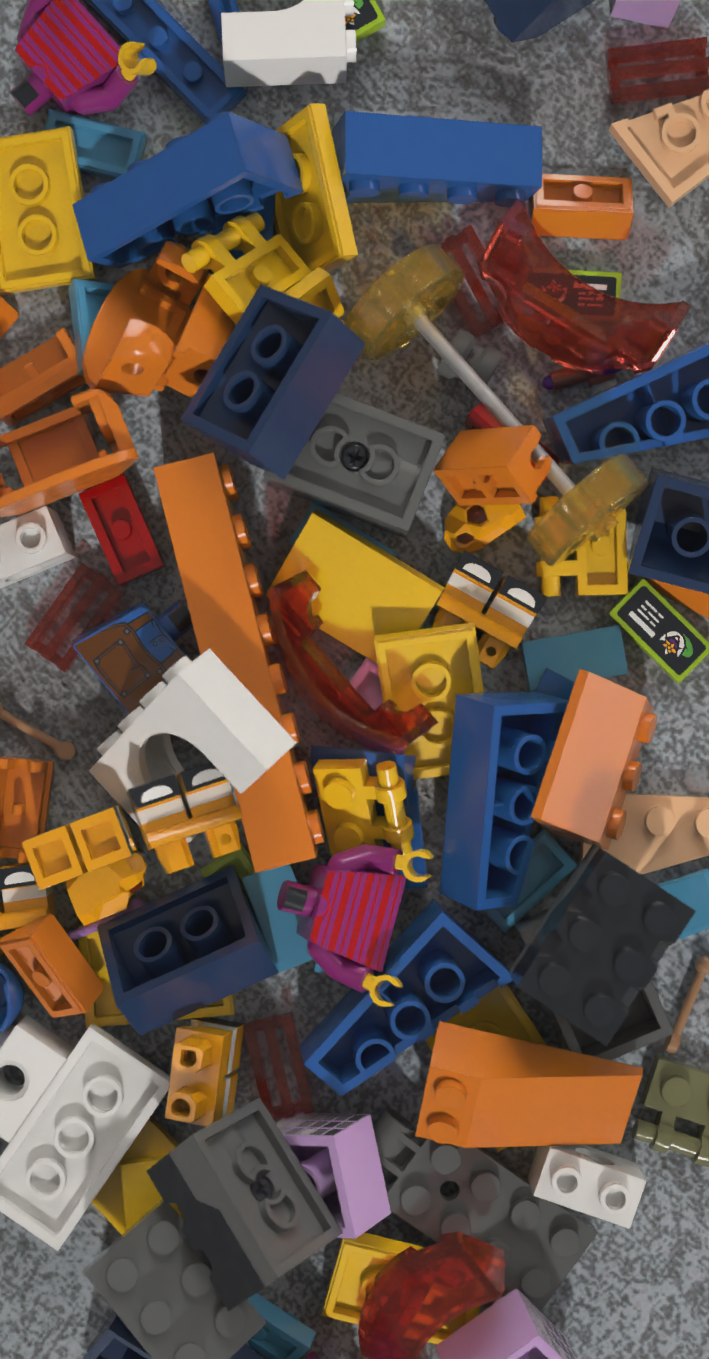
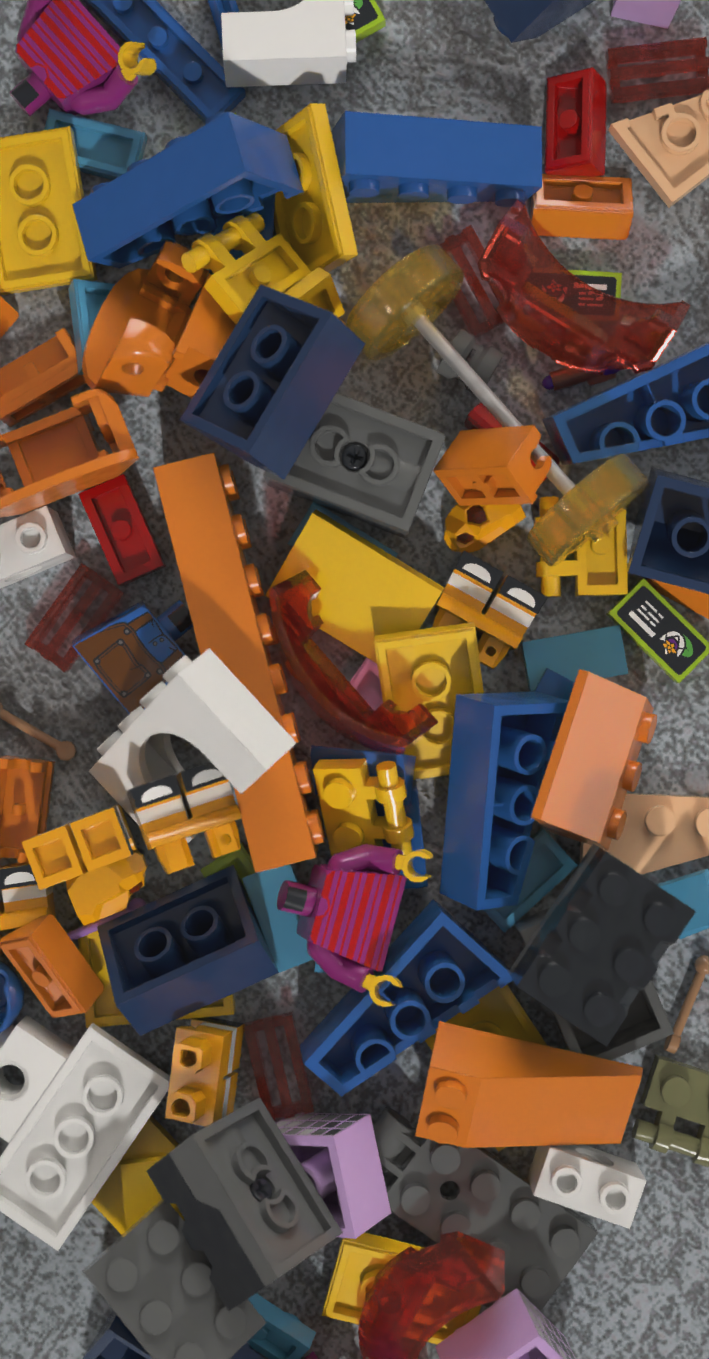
(576, 124): none -> red slope

